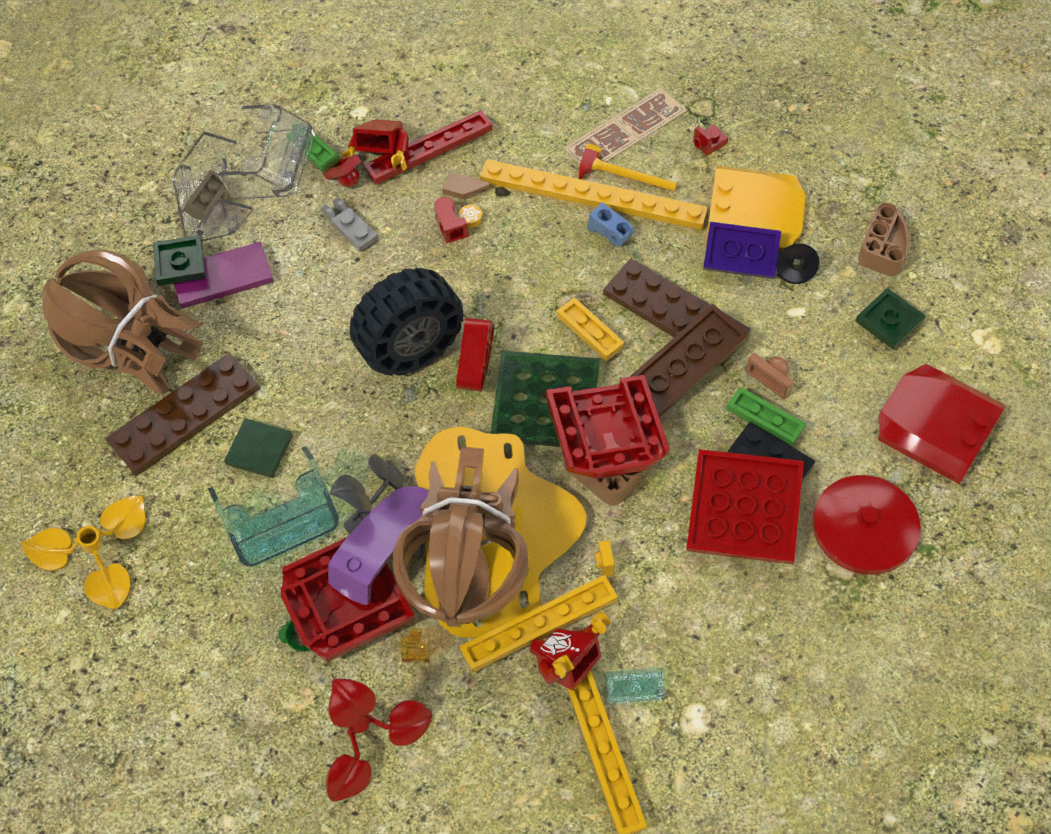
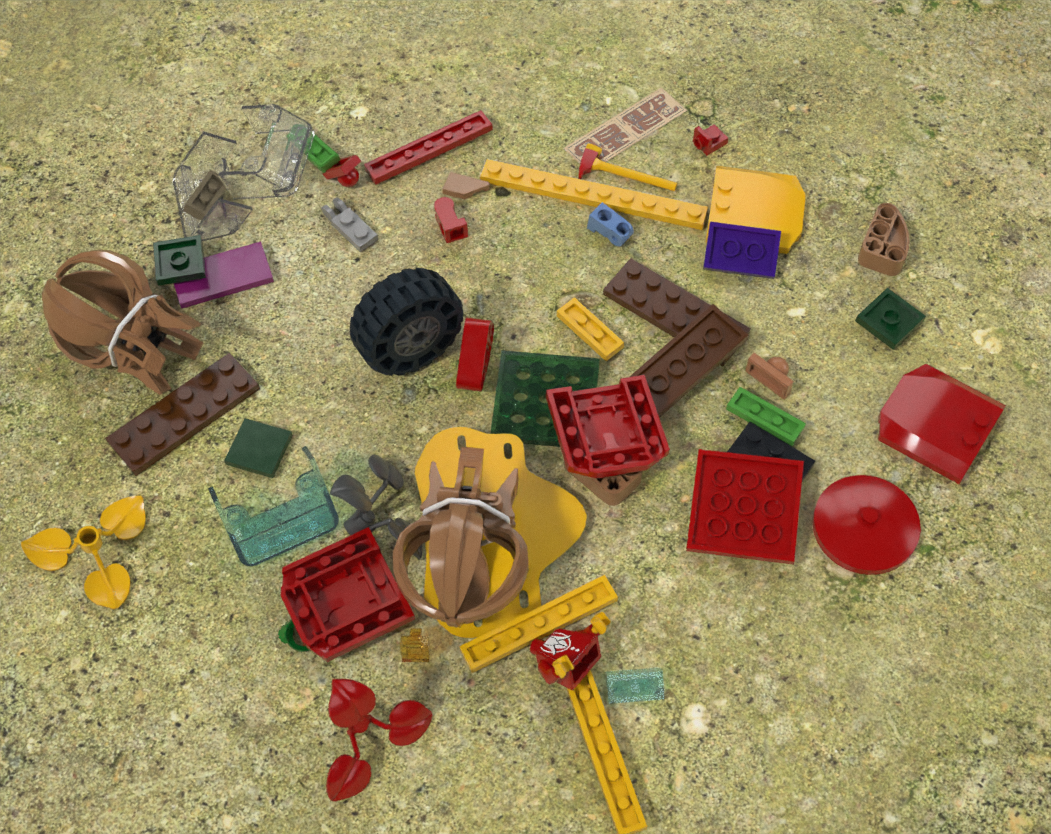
(373, 542): medium lavender piece -> none
(380, 137): red torso -> none
(472, 215): yellow tile -> none
(604, 558): yellow plate -> none
(797, 273): black piece -> none

